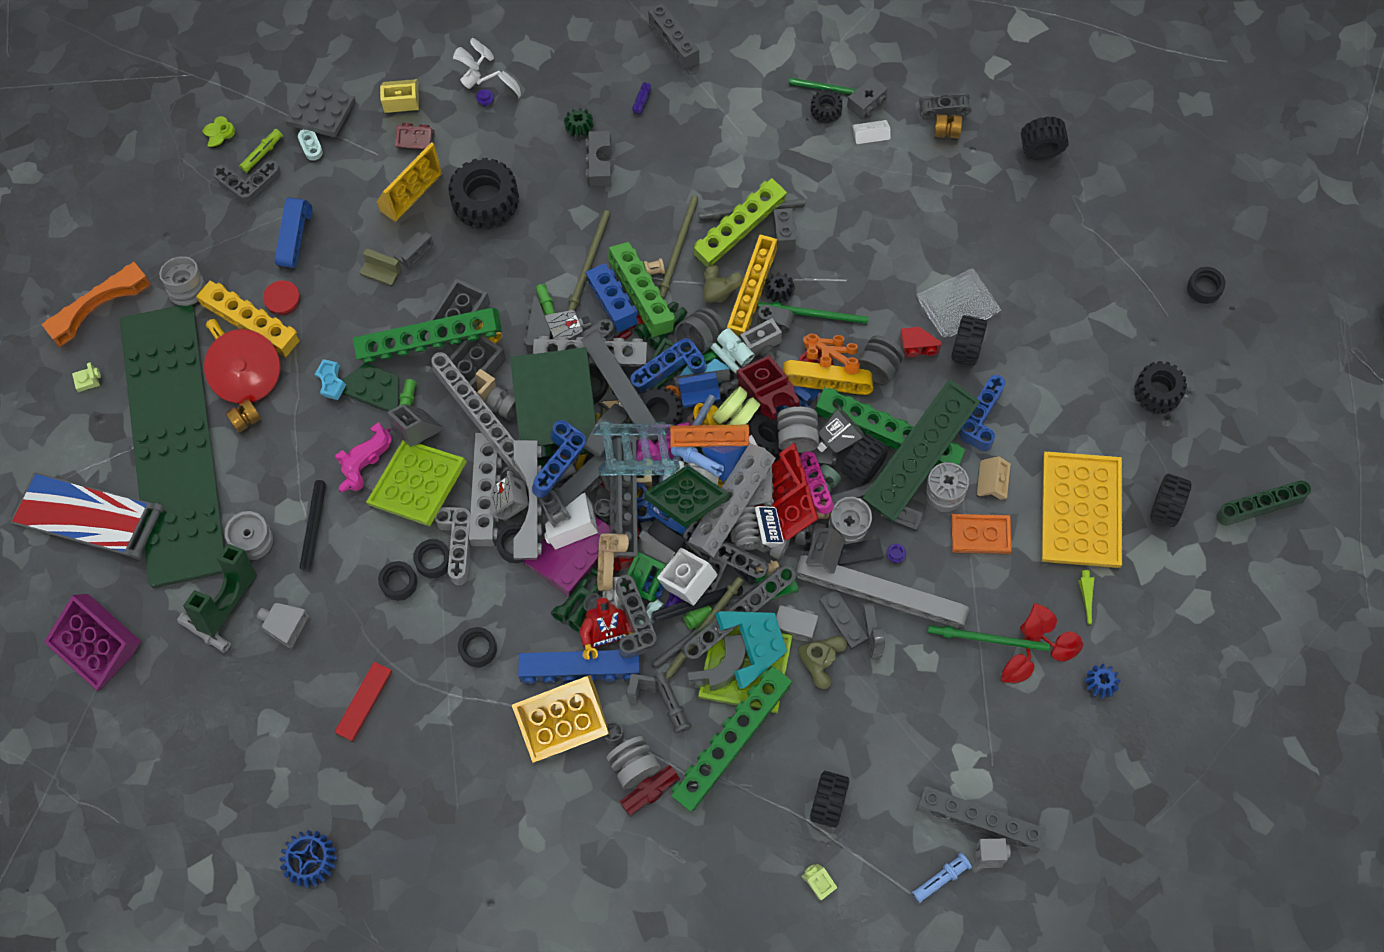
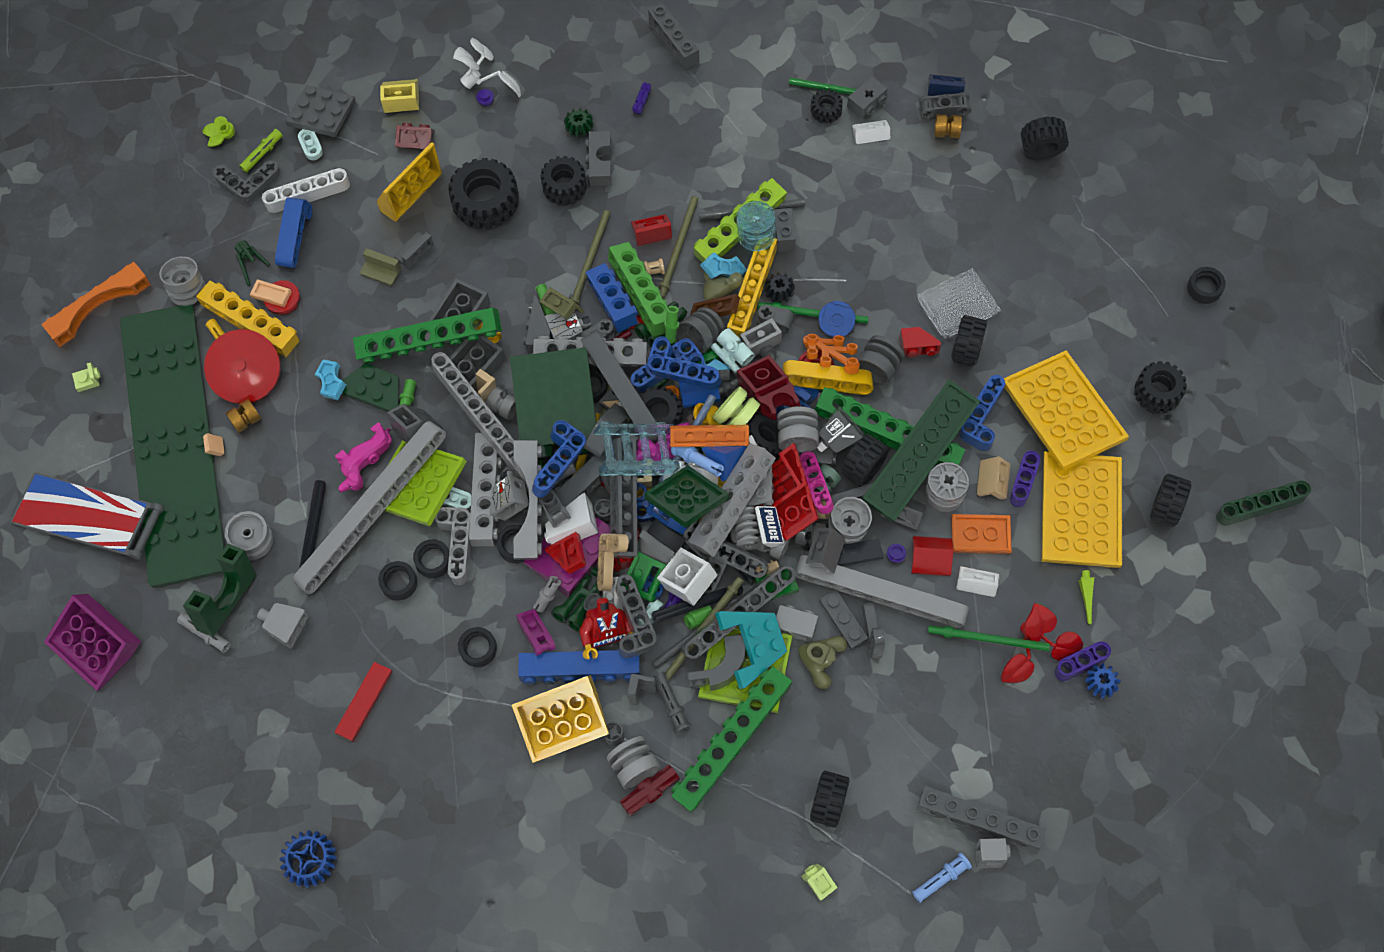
(213, 444): none -> light nougat tile
(245, 251): none -> dark green plant
(270, 293): none -> light nougat tile
(331, 181): none -> white beam
(369, 507): none -> light grey beam
(457, 497): none -> light aqua plate
(535, 631): none -> magenta plate
(547, 594): none -> light grey pin
(559, 303): none -> olive panel
(567, 191): none -> black tyre
(568, 553): none -> red wing
(652, 229): none -> red slope
(671, 324): none -> bright green pin
(686, 367): none -> blue beam
(717, 266): none -> medium azure tile
(722, 306): none -> reddish brown plate
(756, 226): none -> clear light blue wheel
(836, 319): none -> blue tile
(932, 556): none -> red slope
(945, 85): none -> dark blue slope
(977, 581): none -> white slope
(1025, 470): none -> dark purple beam
(1064, 410): none -> yellow plate
(1089, 654): none -> dark purple beam

